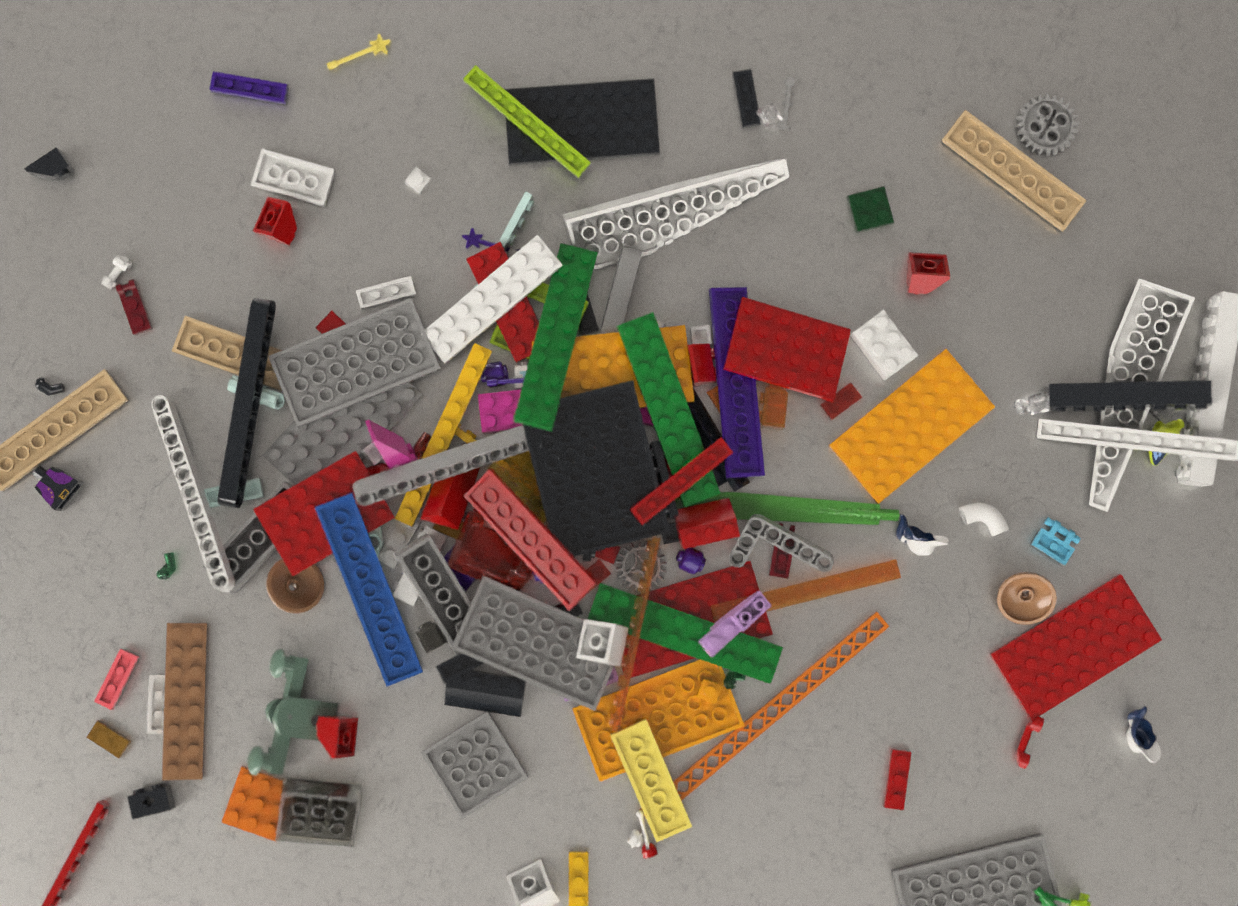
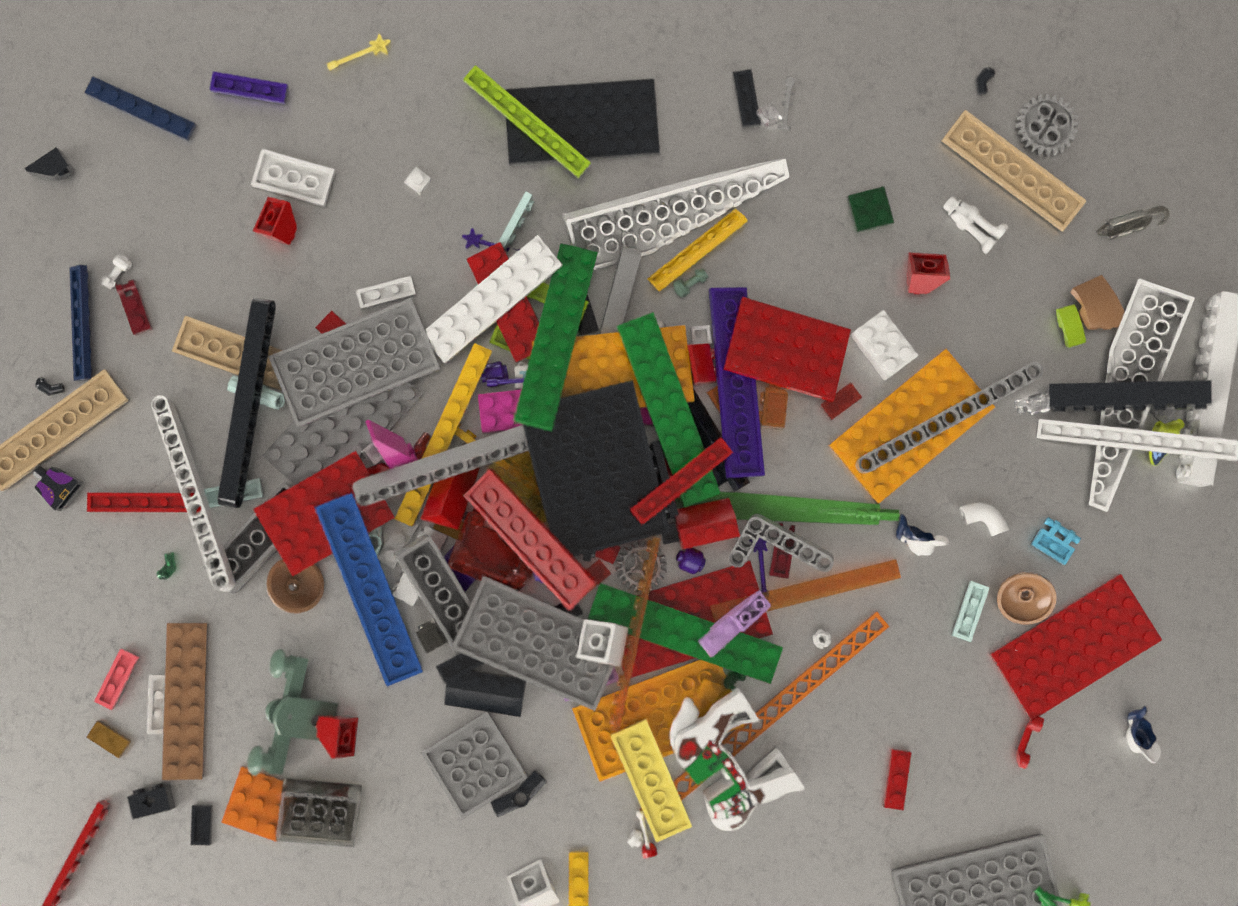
(80, 323): none -> dark blue plate
(136, 502): none -> red plate
(140, 108): none -> dark blue plate
(201, 825): none -> black tile
(509, 802): none -> black piece
(682, 288): none -> sand green bar
(697, 250): none -> yellow plate
(703, 754): none -> white animal
(760, 546): none -> dark purple piece
(821, 644): none -> white plate
(957, 413): none -> light grey beam
(964, 217): none -> white piece
(970, 611): none -> light aqua plate
(986, 74): none -> black arm
(1071, 324): none -> lime slope
(1099, 304): none -> medium nougat slope
(1132, 222): none -> clear smoke plate

